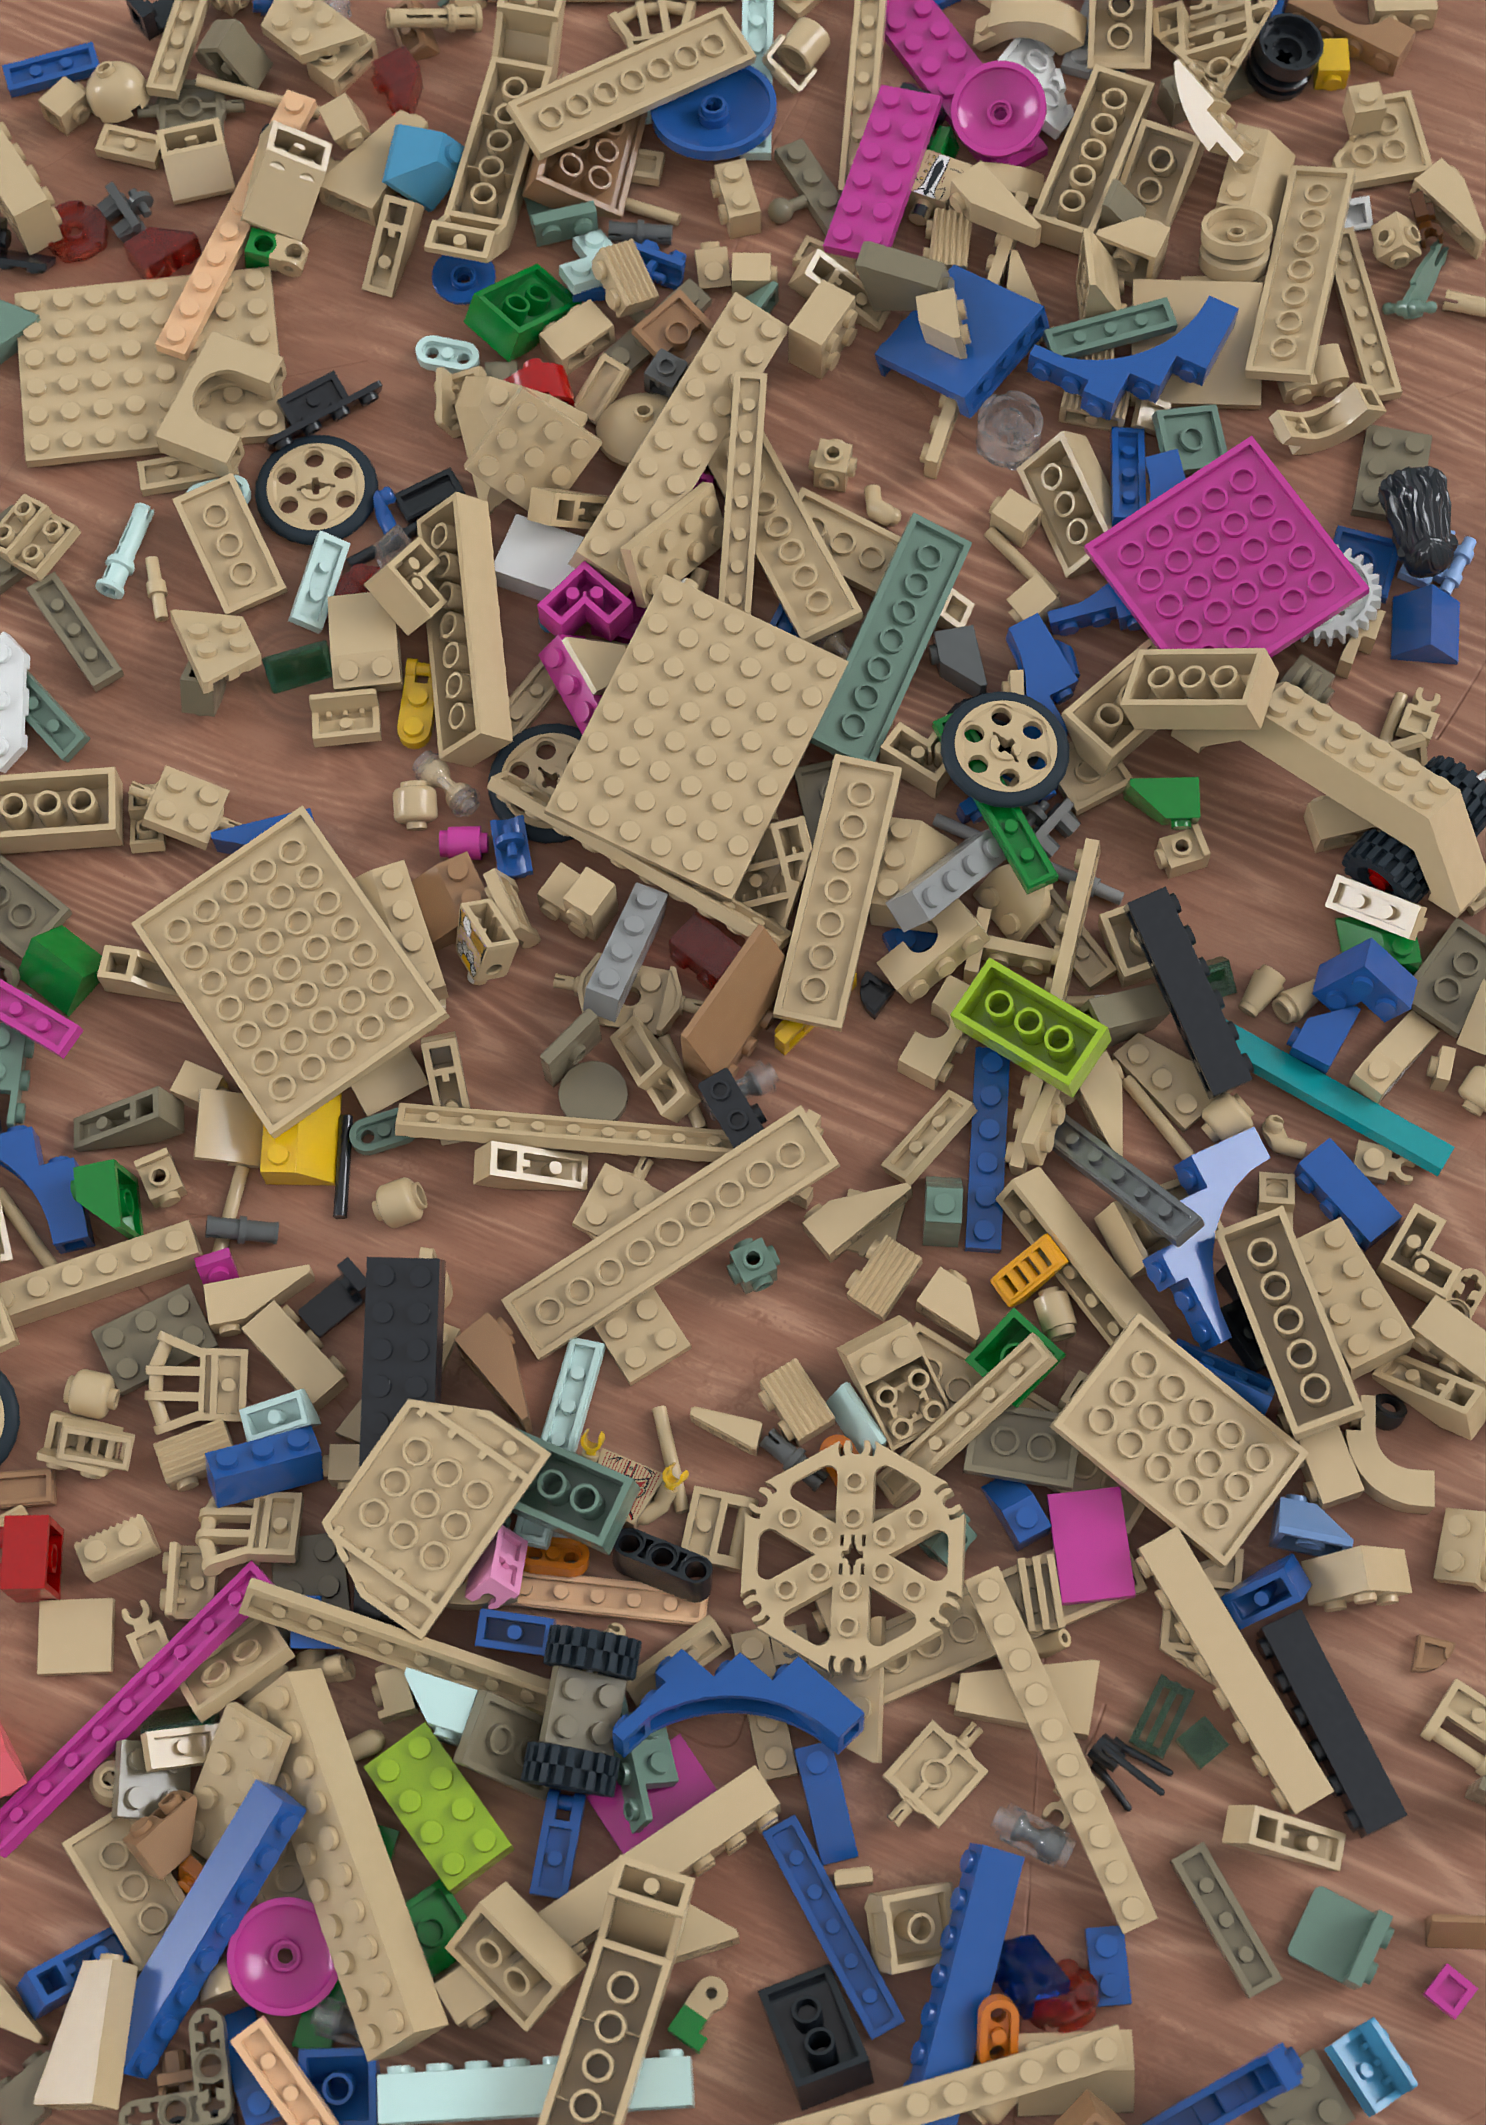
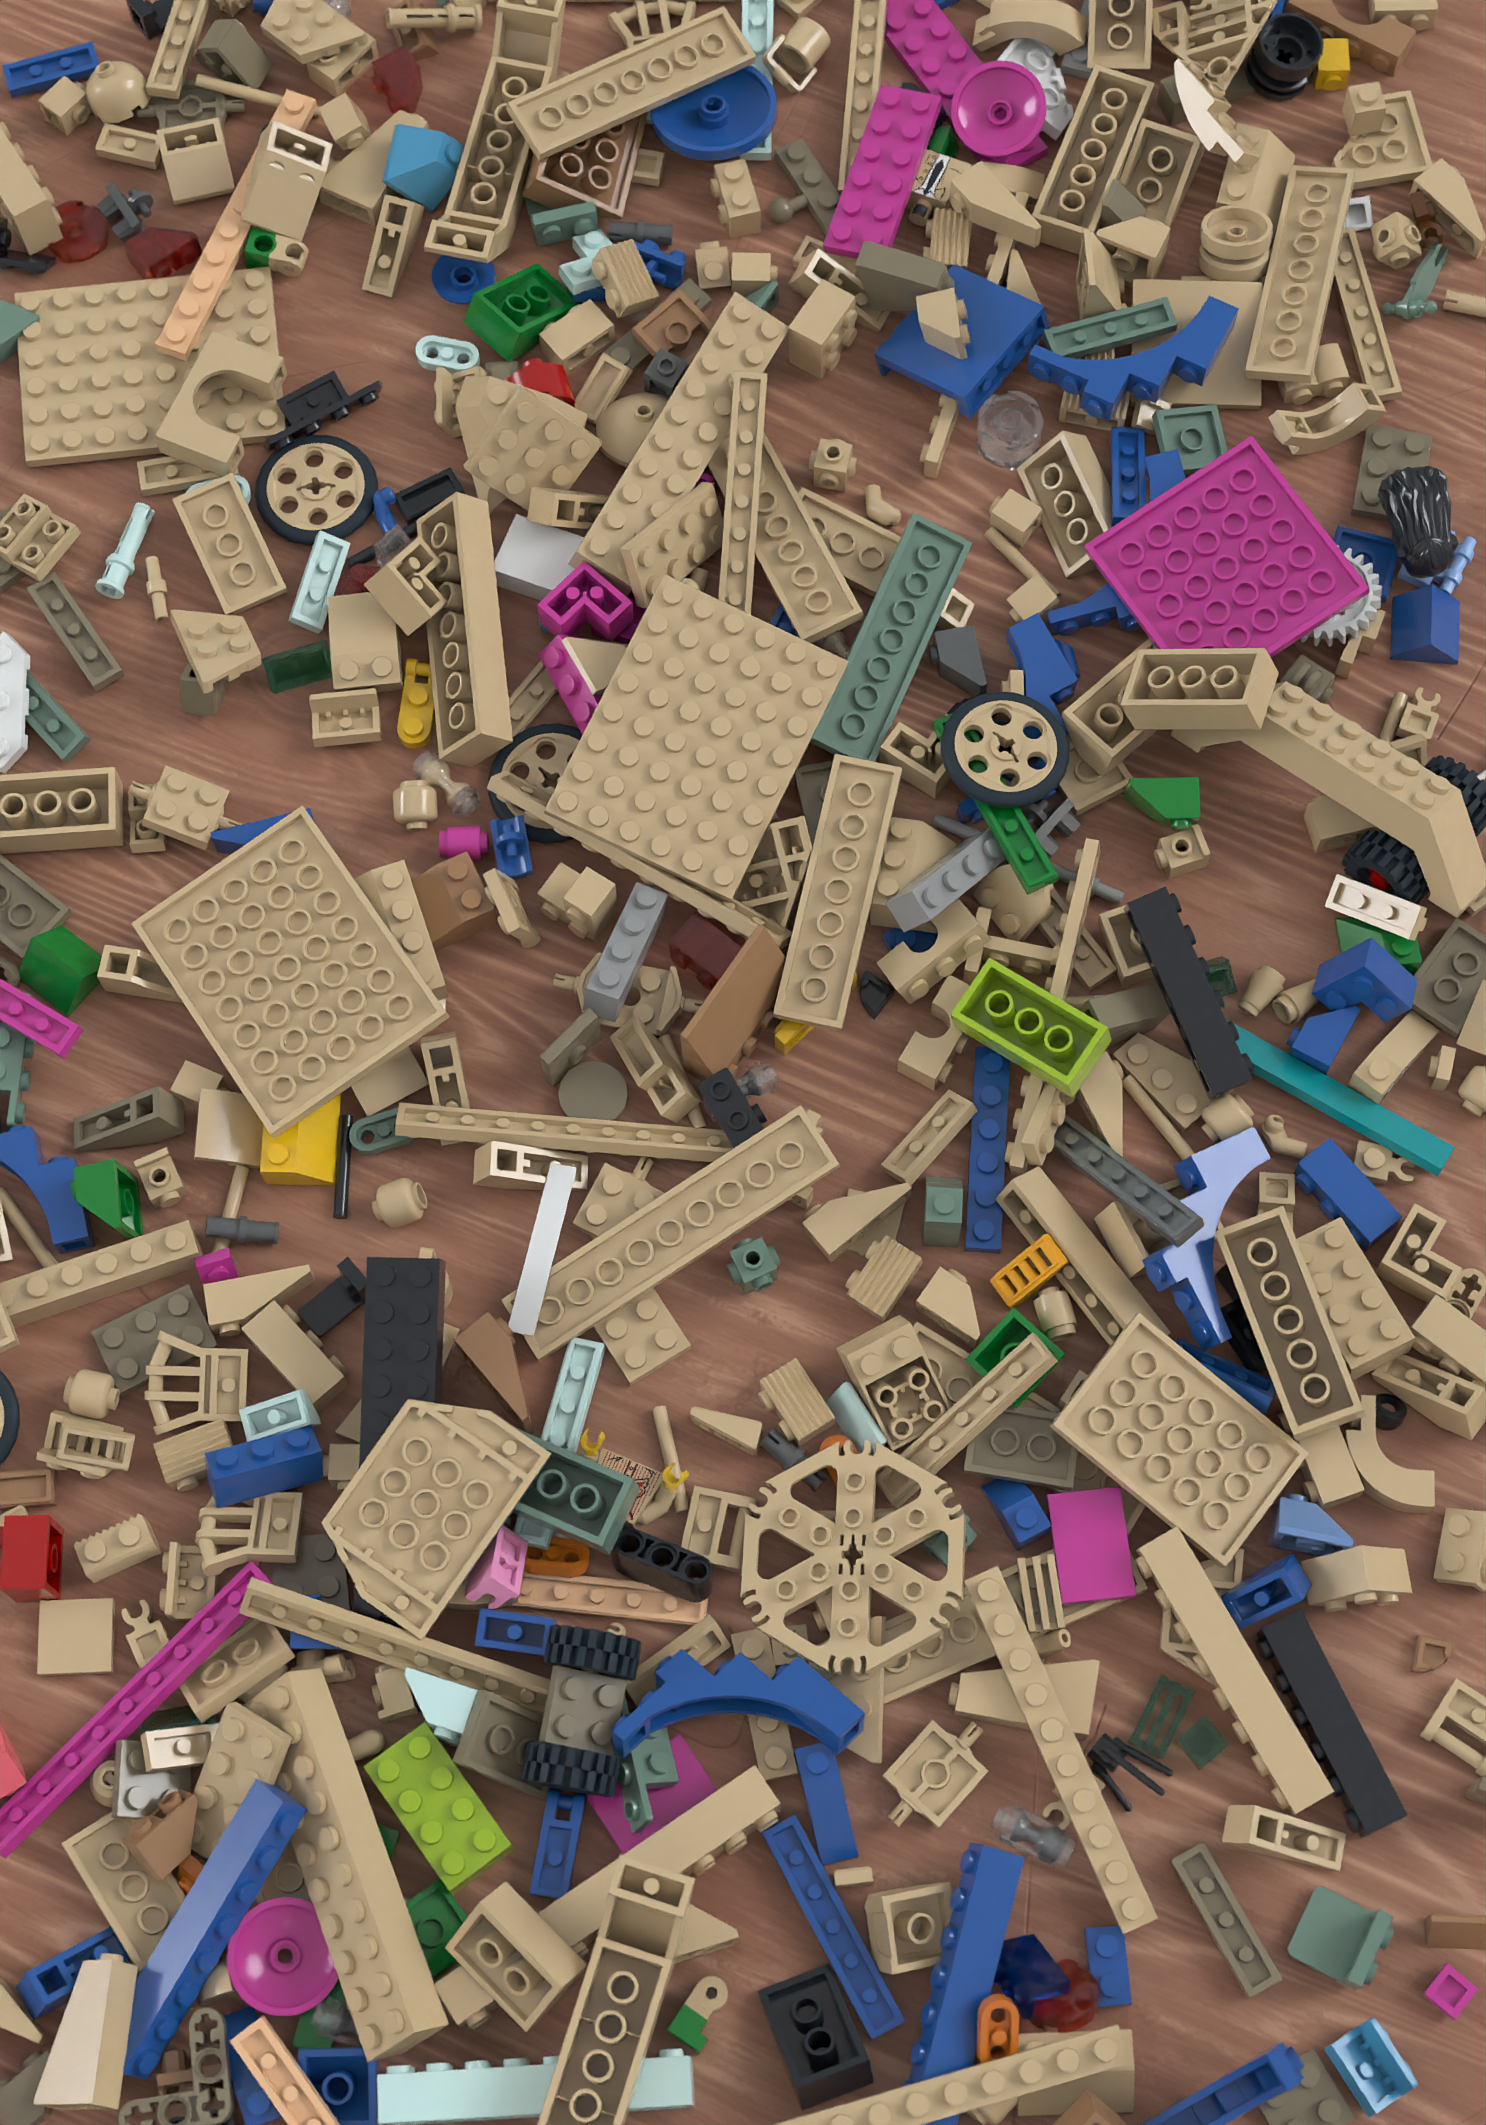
(484, 941): tan torso -> none
(542, 1249): none -> white sticker
(652, 211): tan bar -> none

